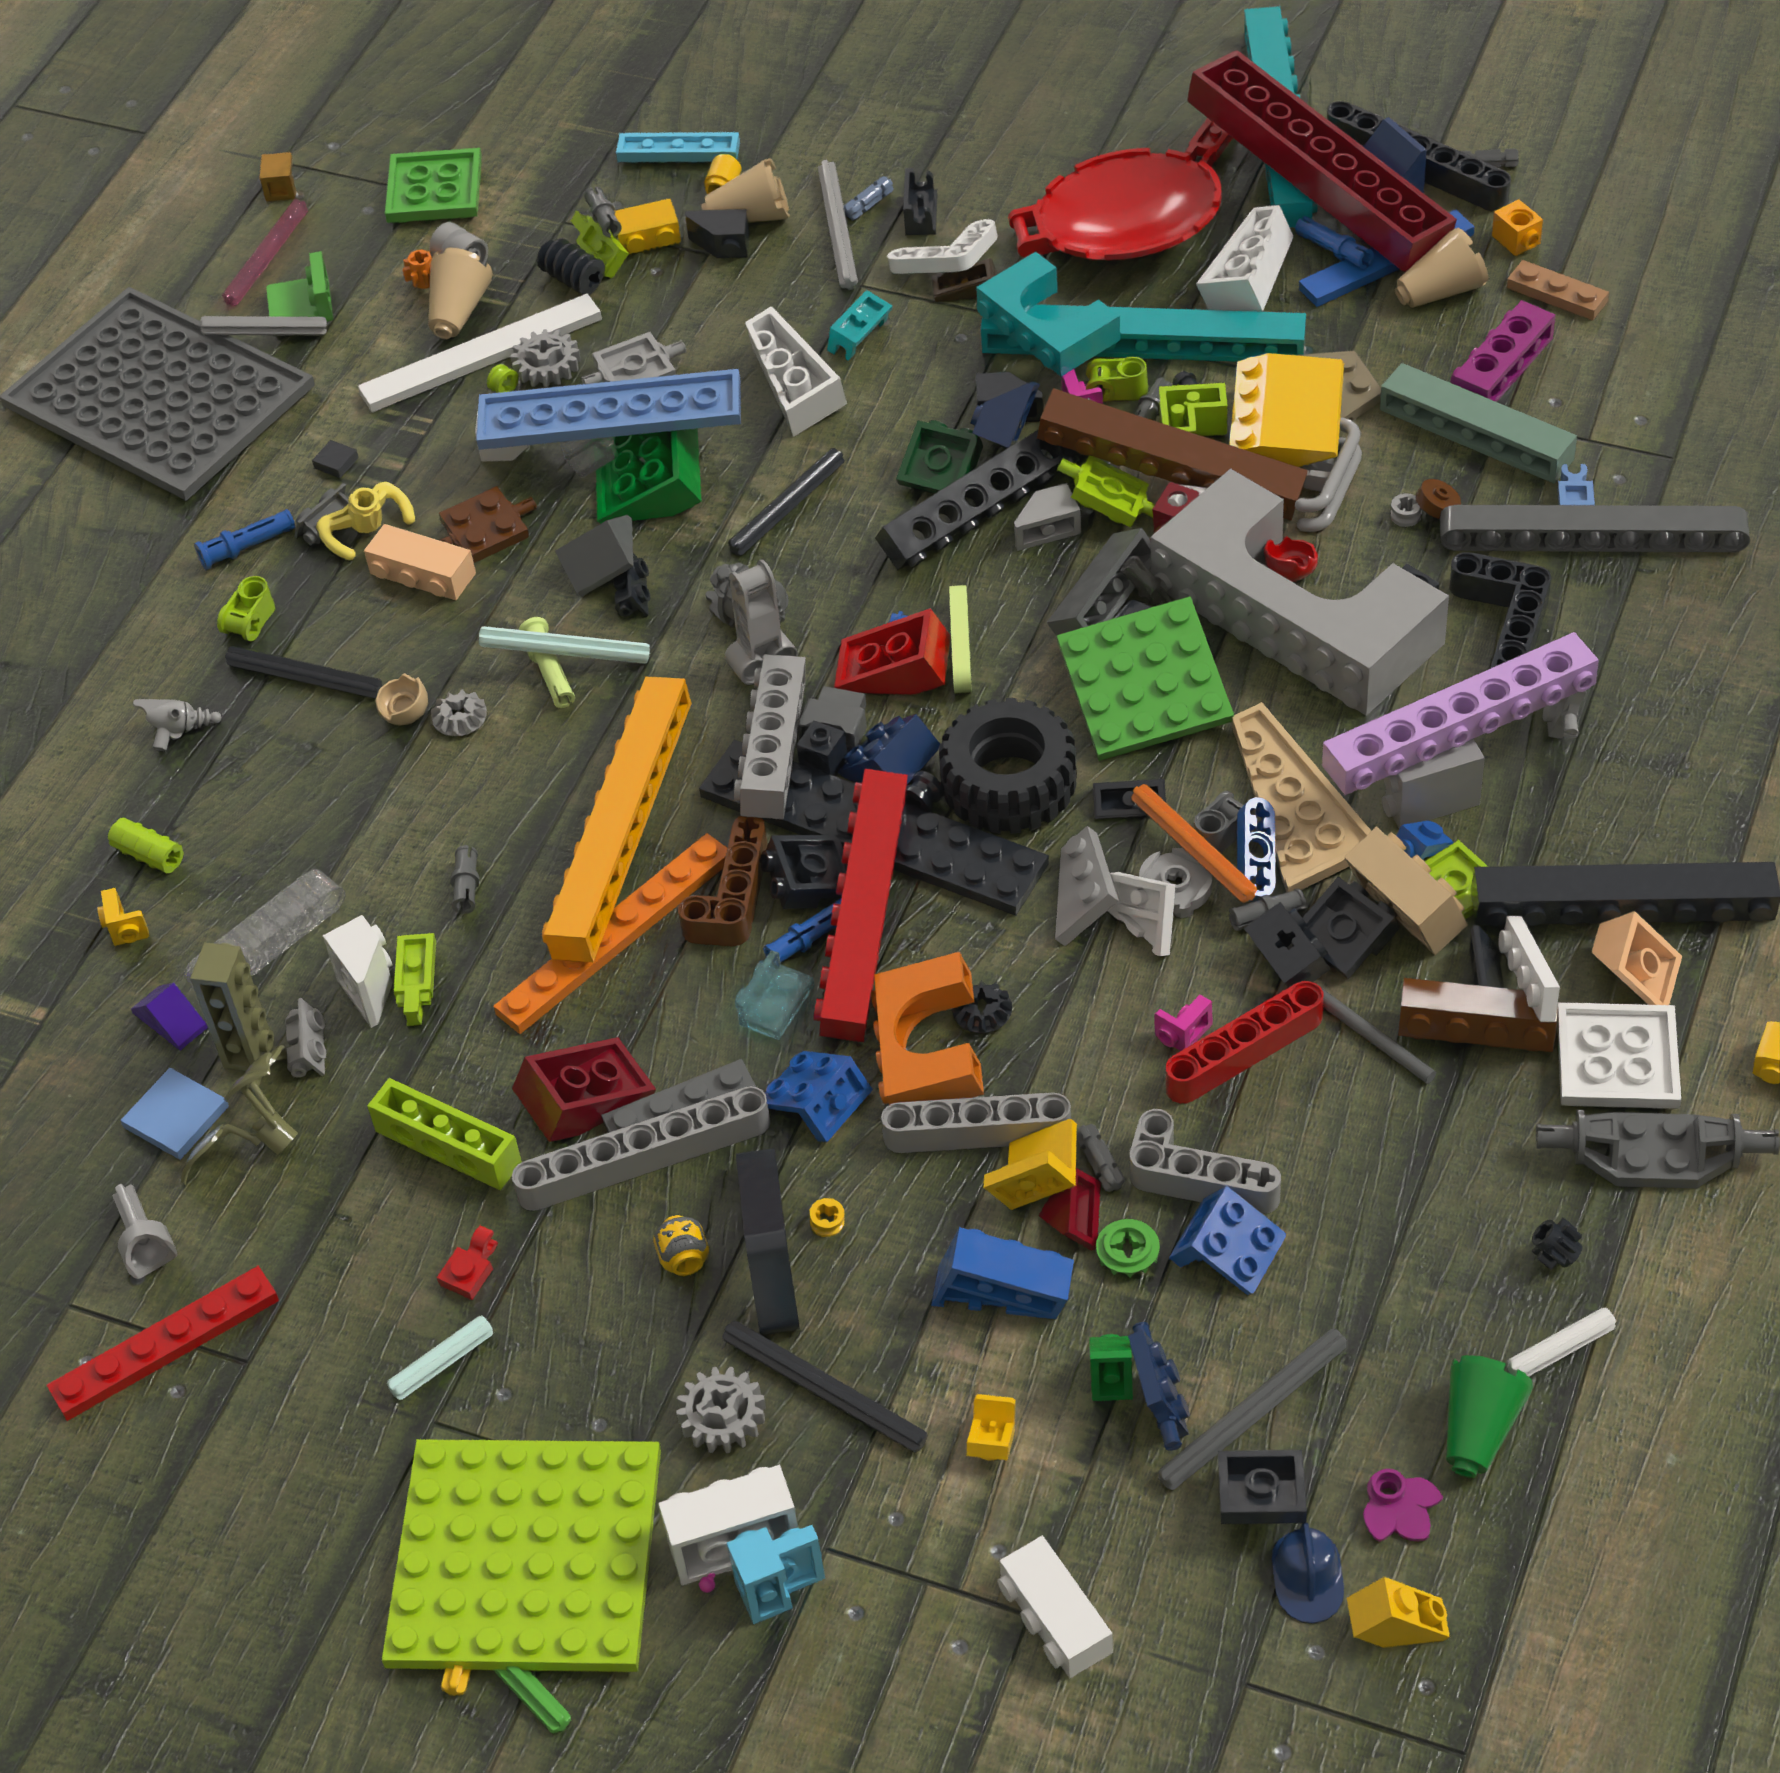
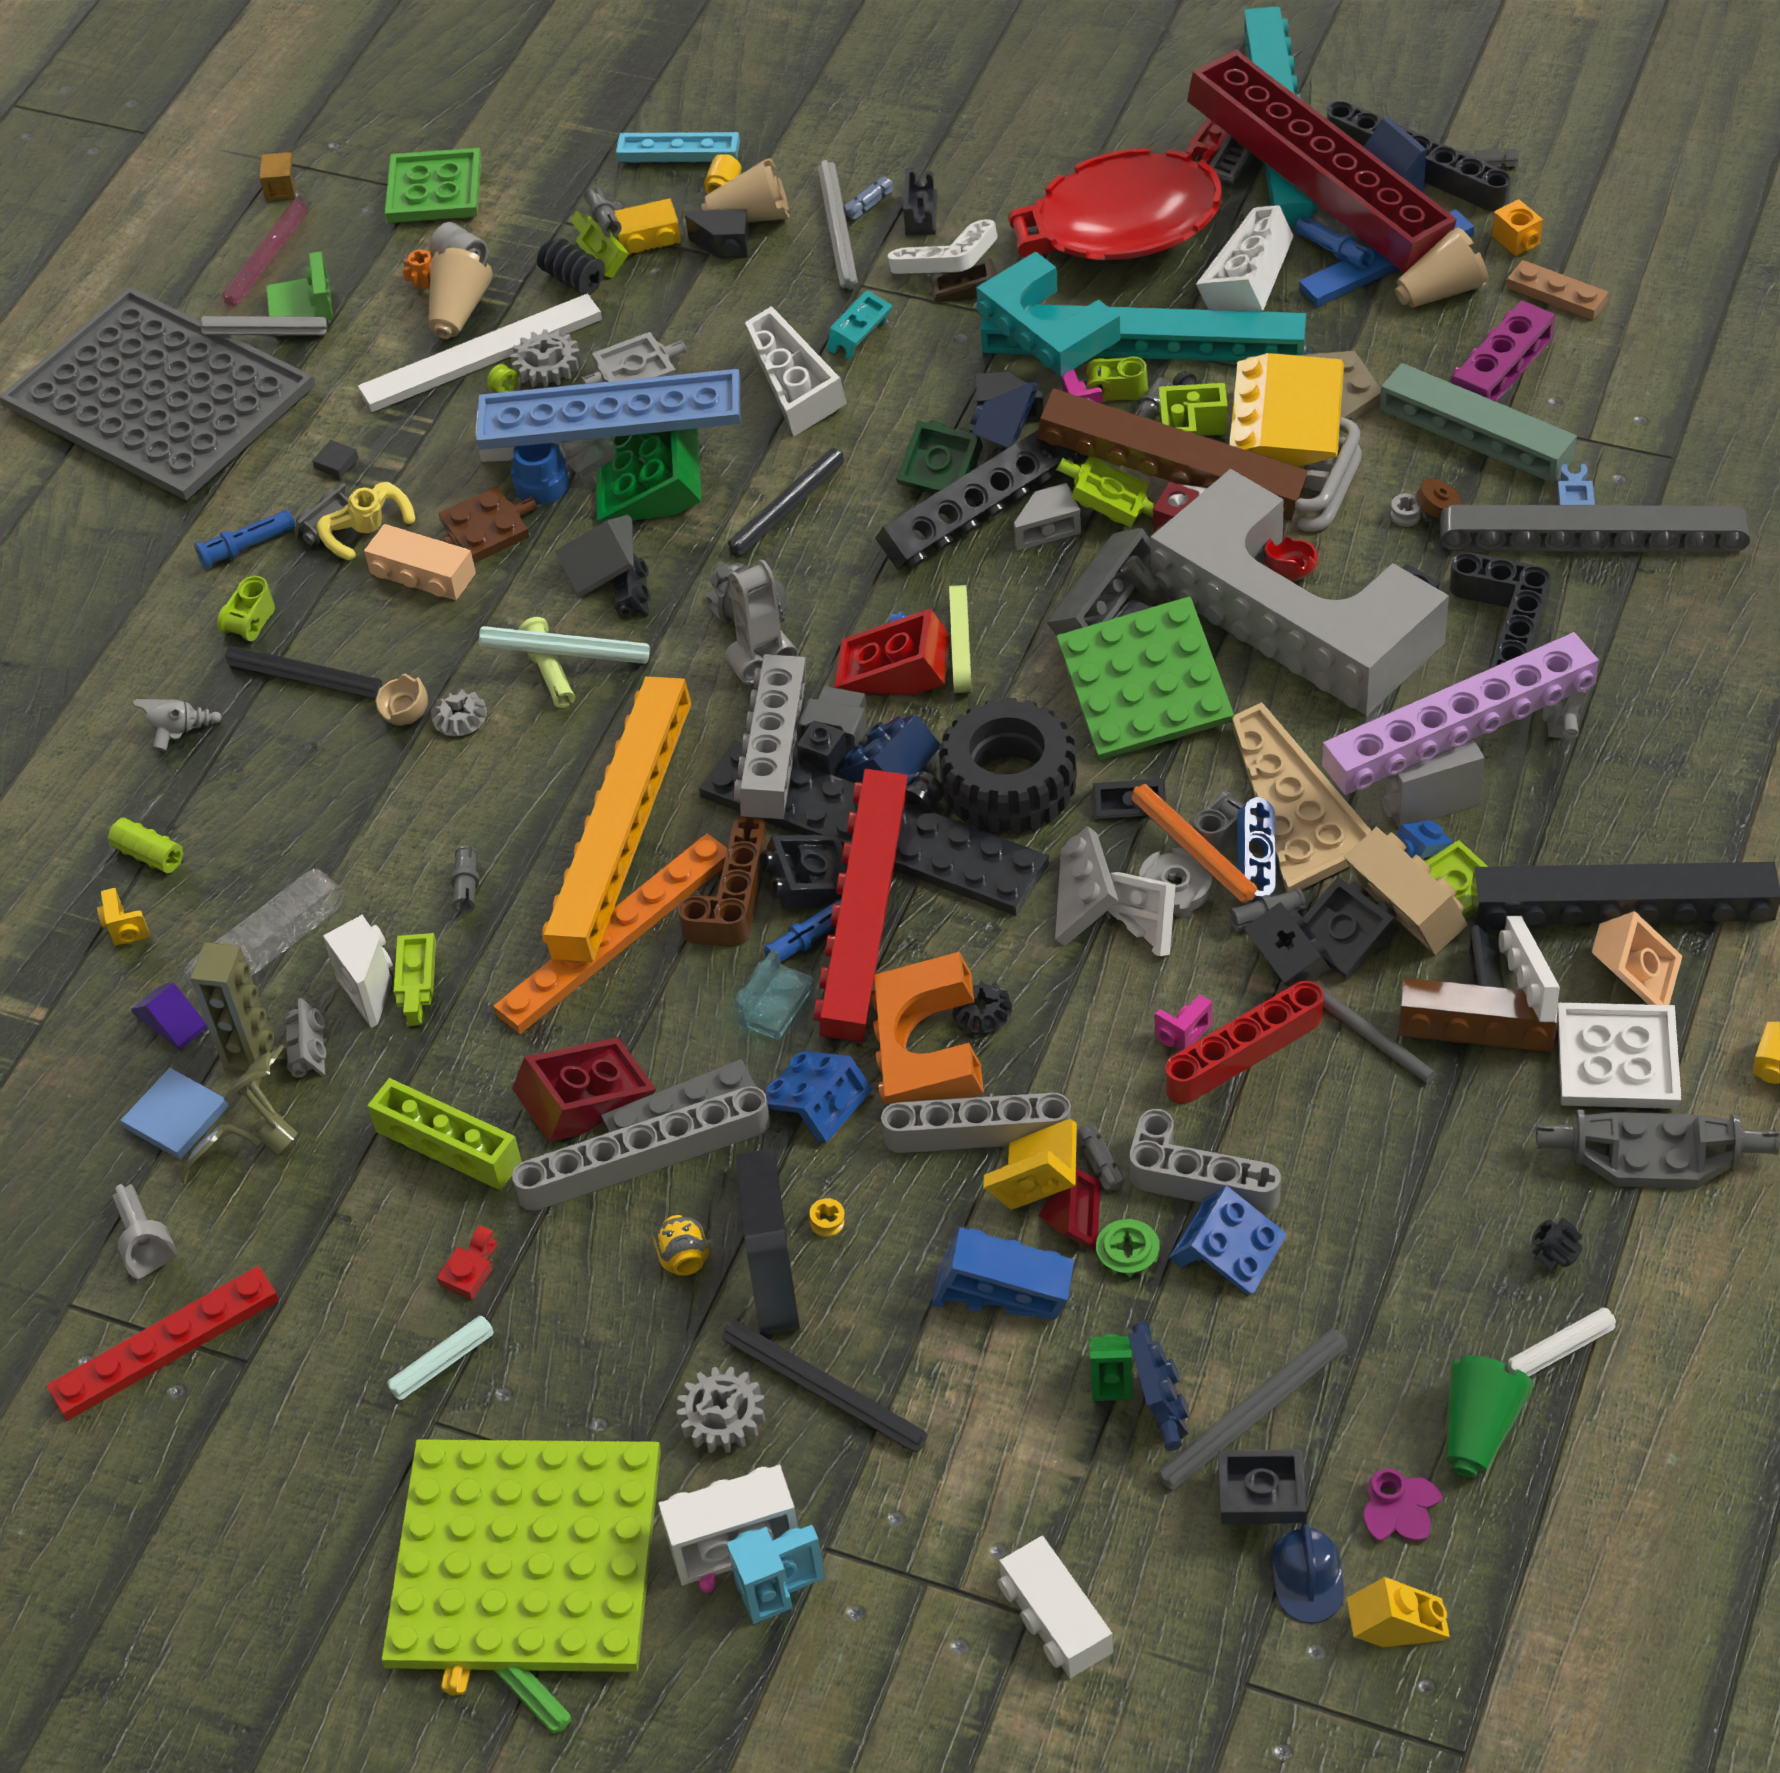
(539, 472): none -> blue piece
(992, 1427): yellow bracket -> none
(1228, 147): none -> dark grey slope

